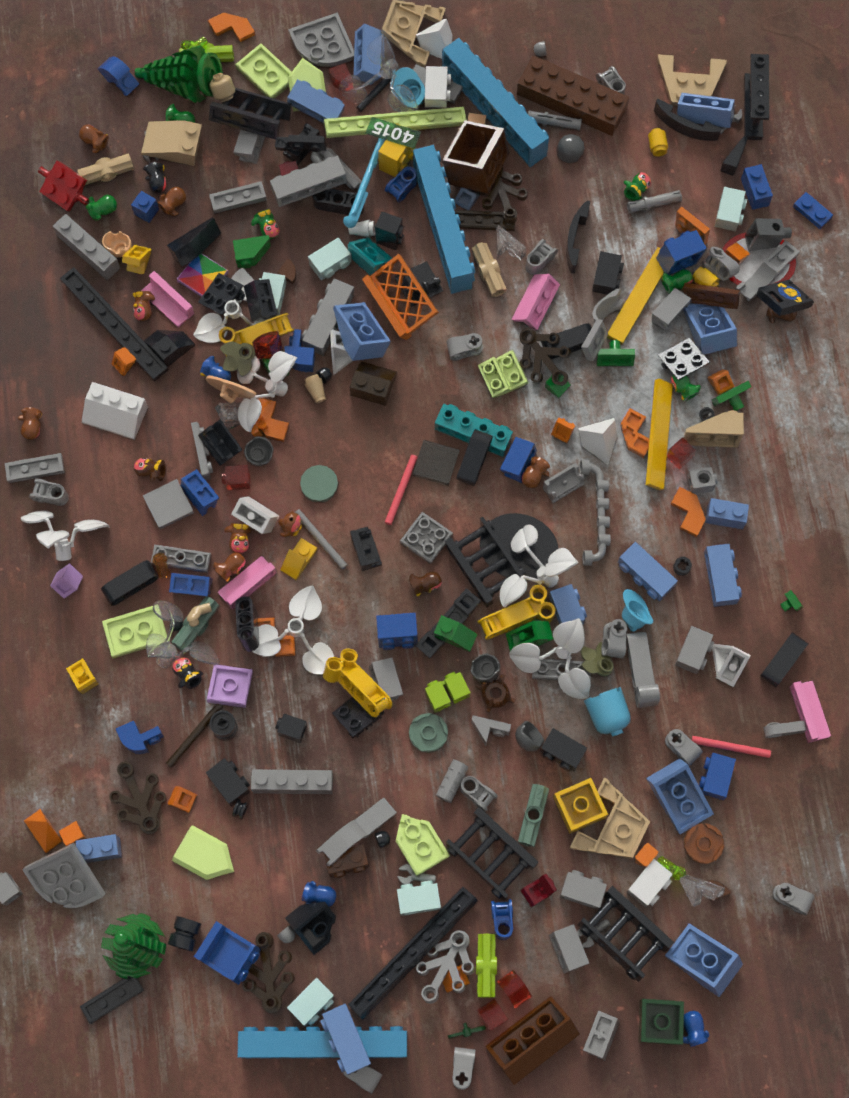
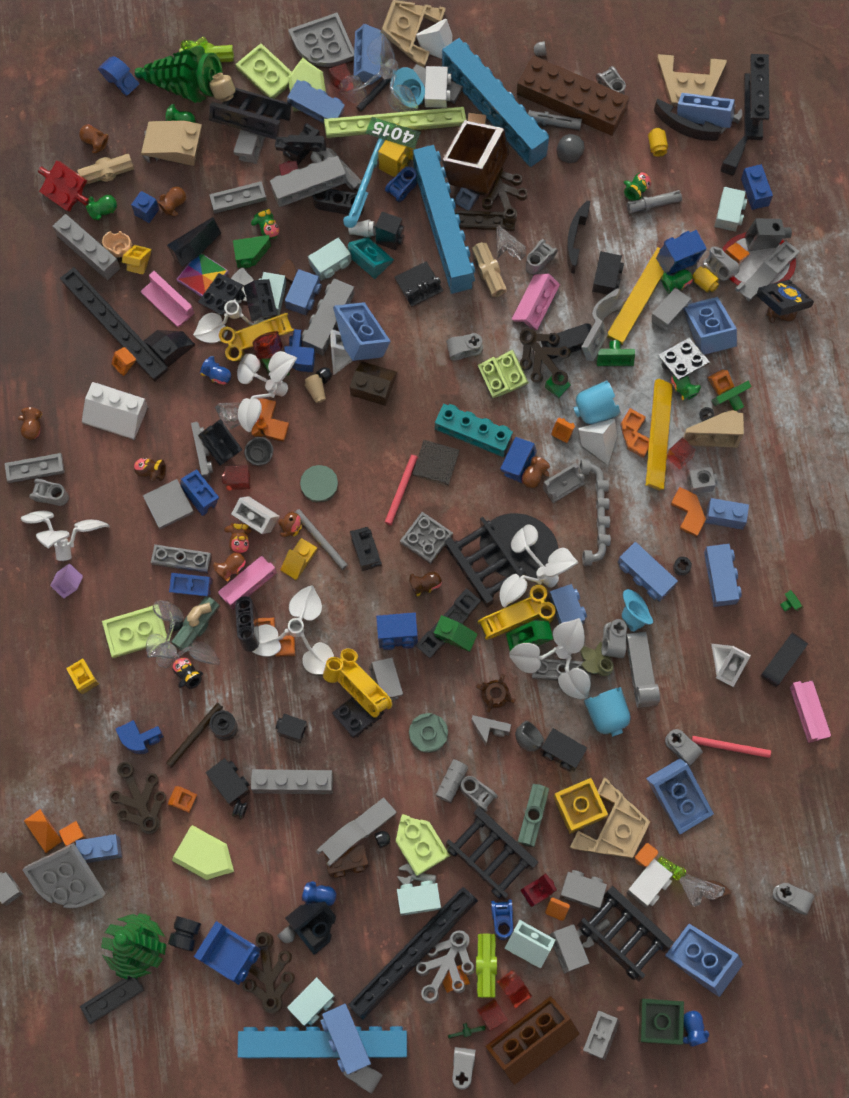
(129, 583): black beam -> none
(142, 307): dark orange animal -> none
(155, 175): black animal -> none
(161, 565): clear orange pin -> none
(226, 22): orange tile -> none
(229, 686): lavender tile -> none
(230, 388): light nougat shield -> none
(235, 357): olive plate -> none
(302, 292): none -> medium blue brick
(390, 308): orange fence -> none
(456, 687): lime piece -> none
(474, 457): black beam -> none
(485, 668): dark grey hair -> none
(530, 944): none -> light aqua brick
(557, 909): none -> orange slope
(596, 404): none -> medium azure cylinder
(687, 222): orange plate -> none
(694, 650): light grey brick -> none
(704, 843): dark orange tile -> none
(712, 295): reddish brown plate -> none
(717, 776): blue brick -> none
(783, 729): light grey piece -> none
(812, 210): blue plate -> none

